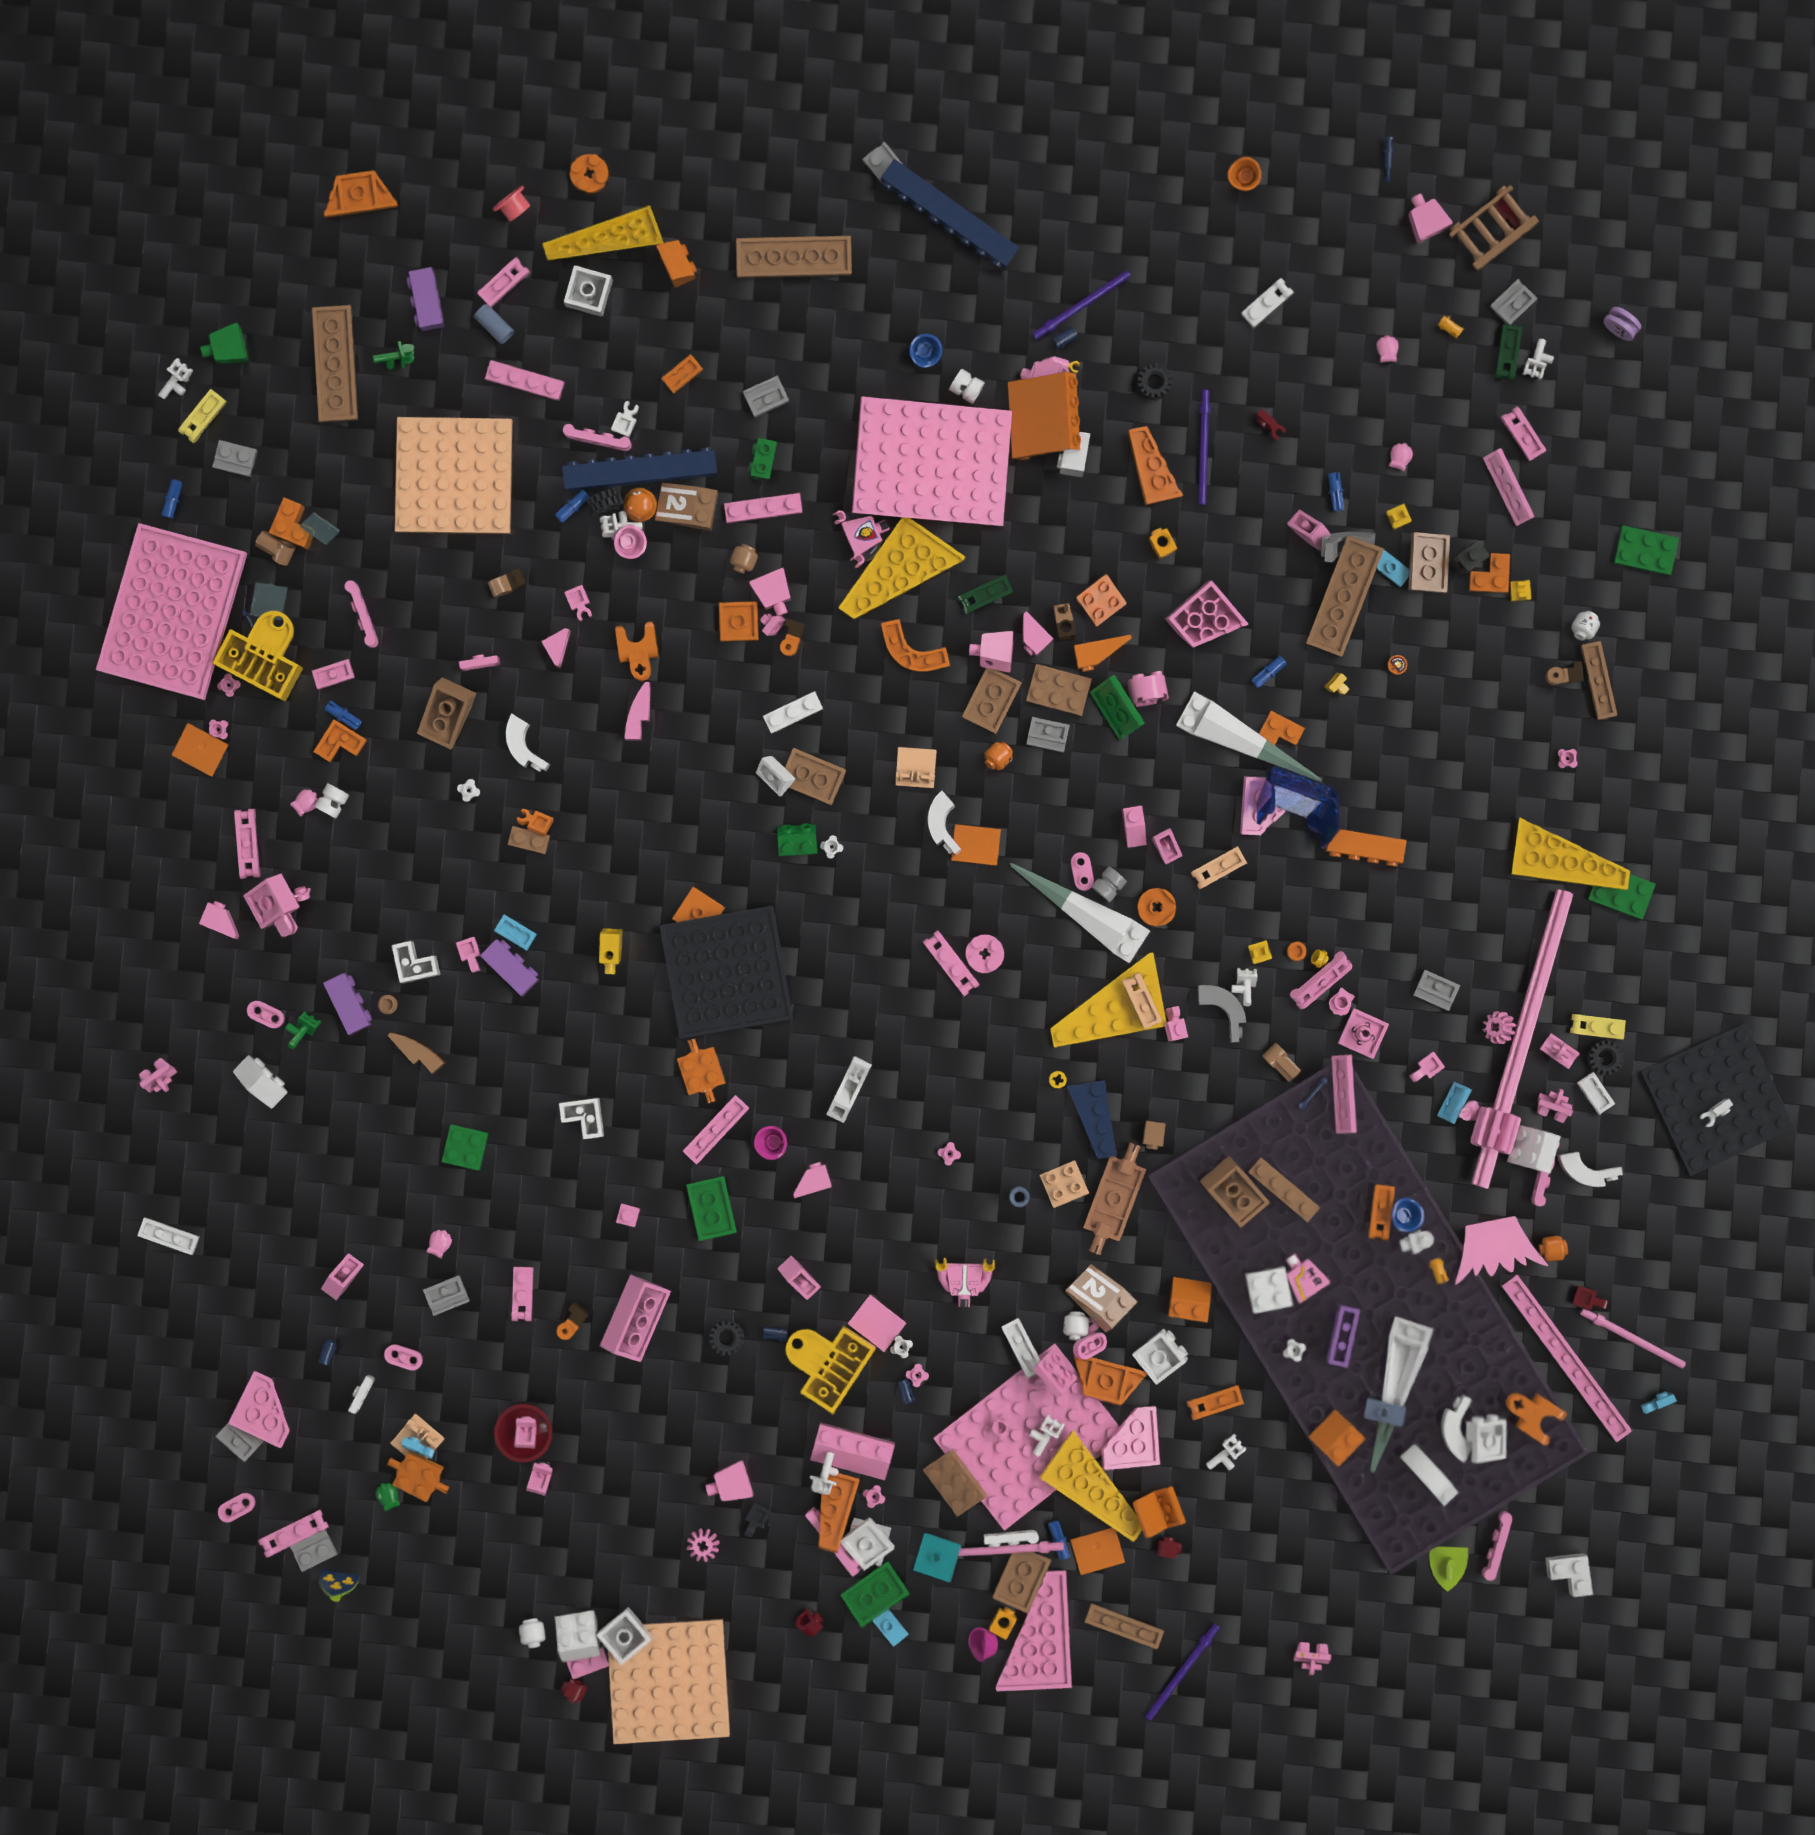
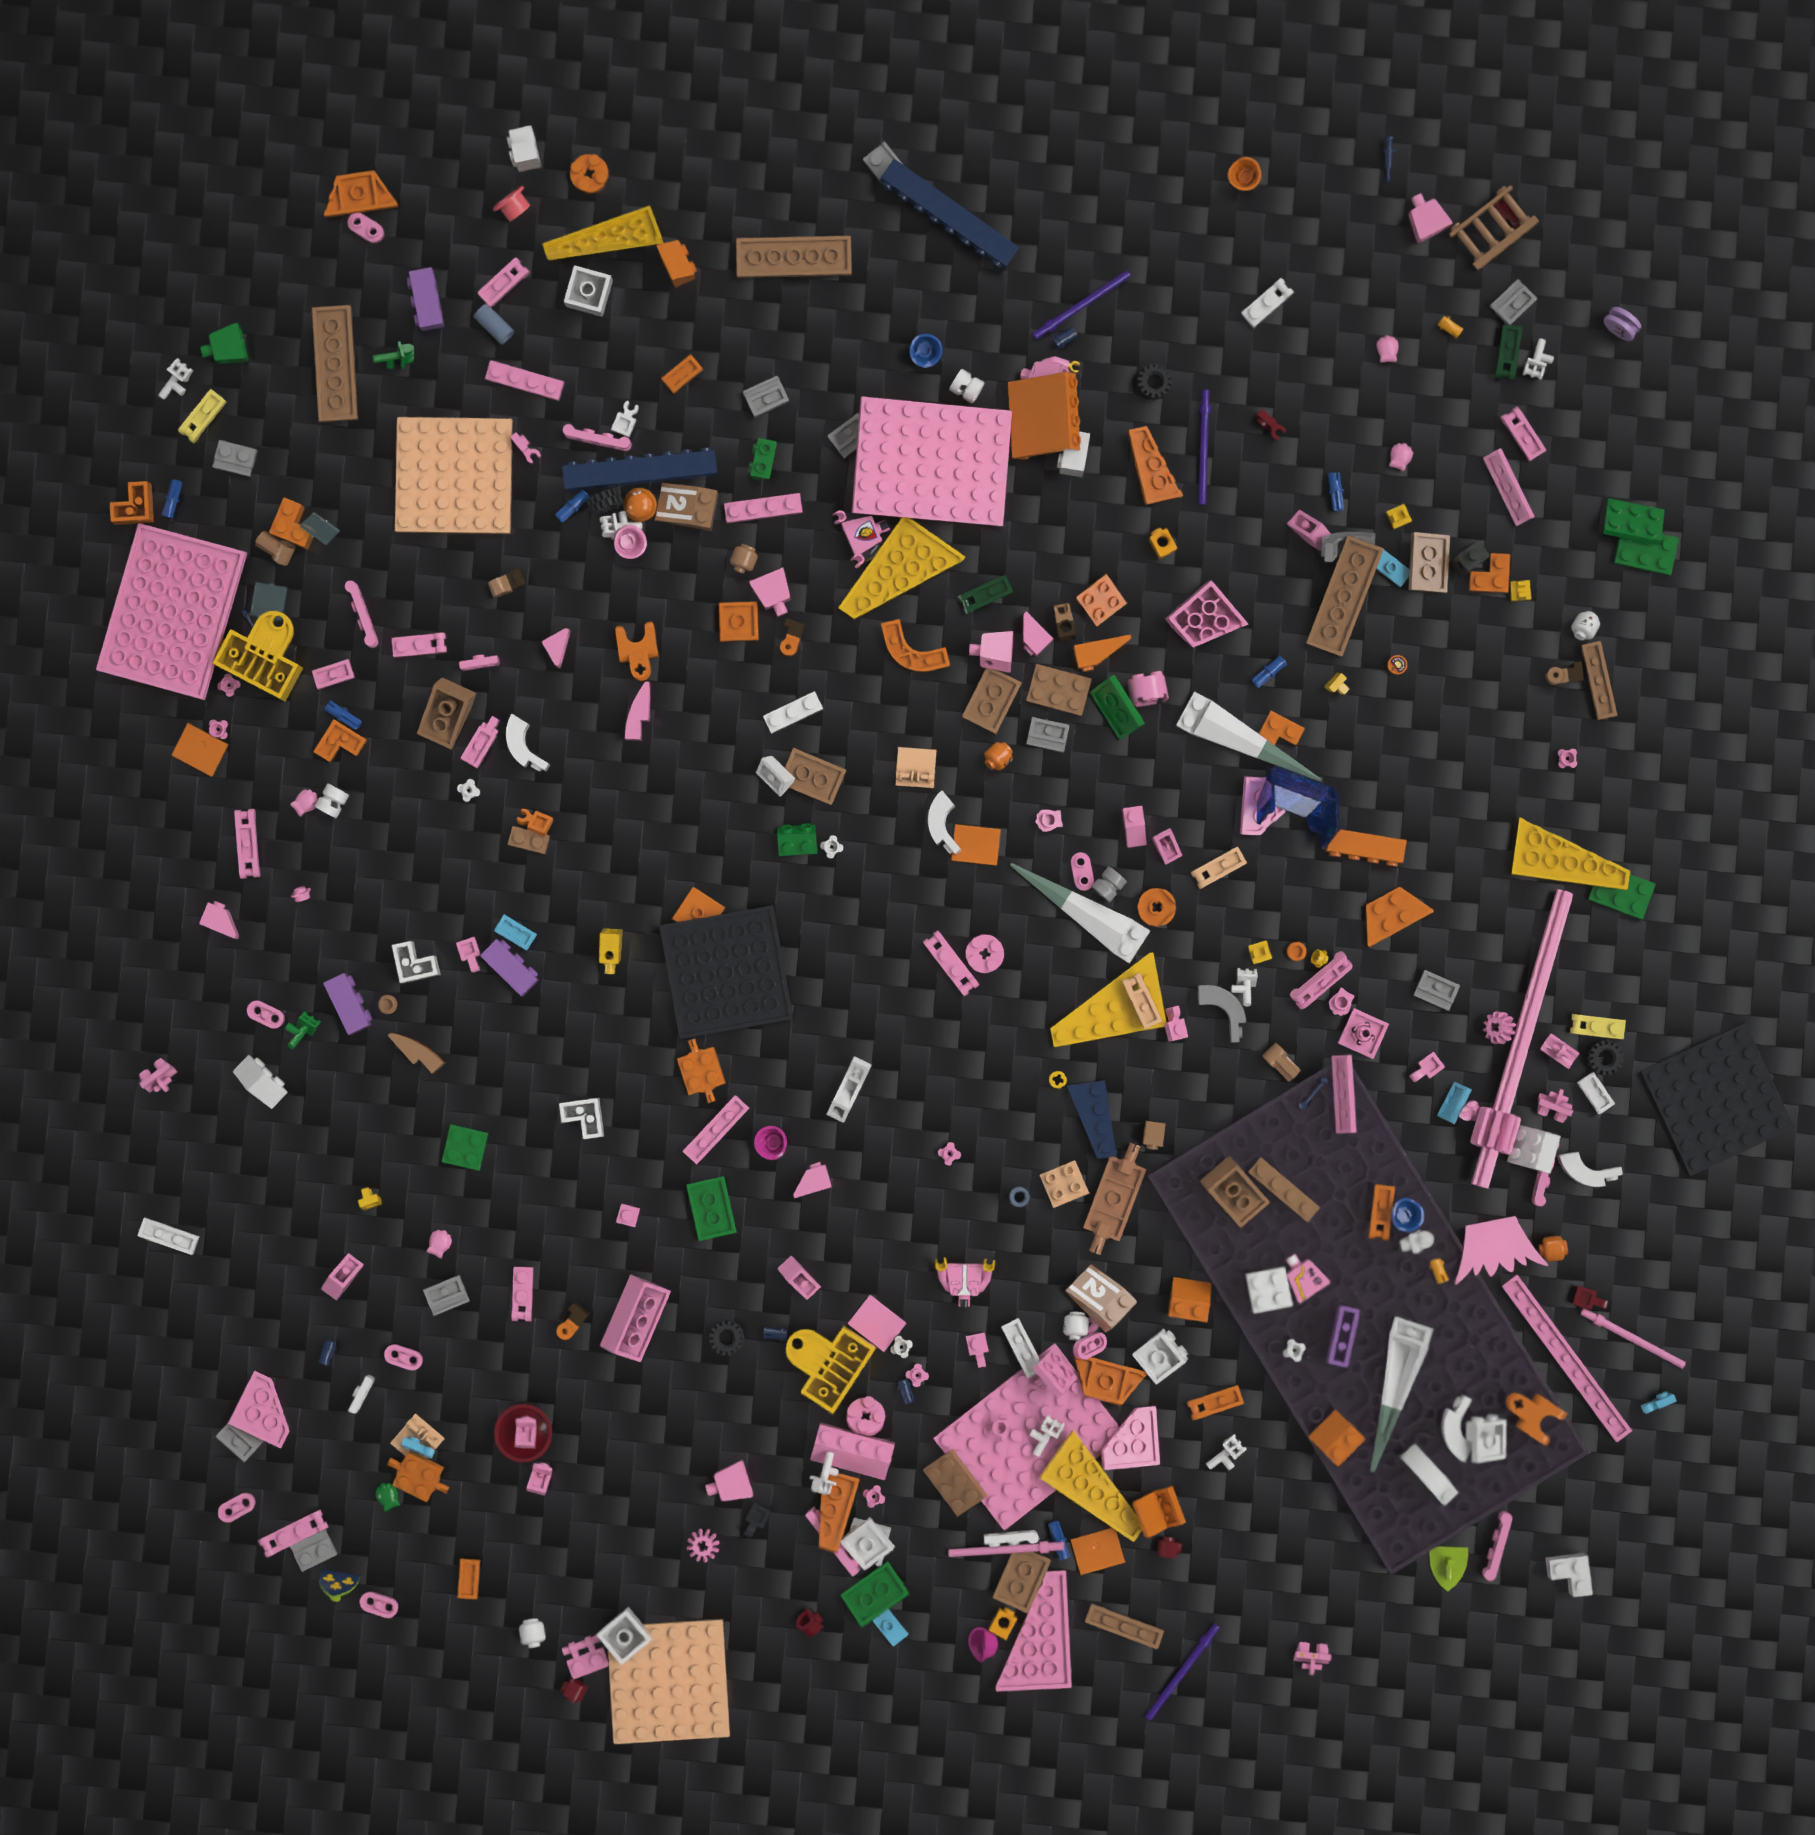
(138, 508): none -> orange brick
(273, 904): bright pink brick -> none
(365, 228): none -> bright pink plate
(369, 1200): none -> yellow tile
(379, 1604): none -> bright pink plate
(418, 645): none -> bright pink plate
(468, 1578): none -> orange plate
(481, 742): none -> bright pink hinge
(522, 443): none -> bright pink plate
(524, 149): none -> white brick
(577, 1636): white brick -> none
(578, 599): bright pink plate -> none
(772, 623): bright pink tile -> none
(846, 437): none -> light grey plate
(868, 1406): none -> bright pink plate
(937, 1557): teal plate -> none
(978, 1345): none -> bright pink plate
(1049, 820): none -> bright pink animal
(1385, 1412): sand blue plate -> none
(1392, 913): none -> orange wing
(1633, 521): none -> green plate
(1720, 1108): white plate -> none

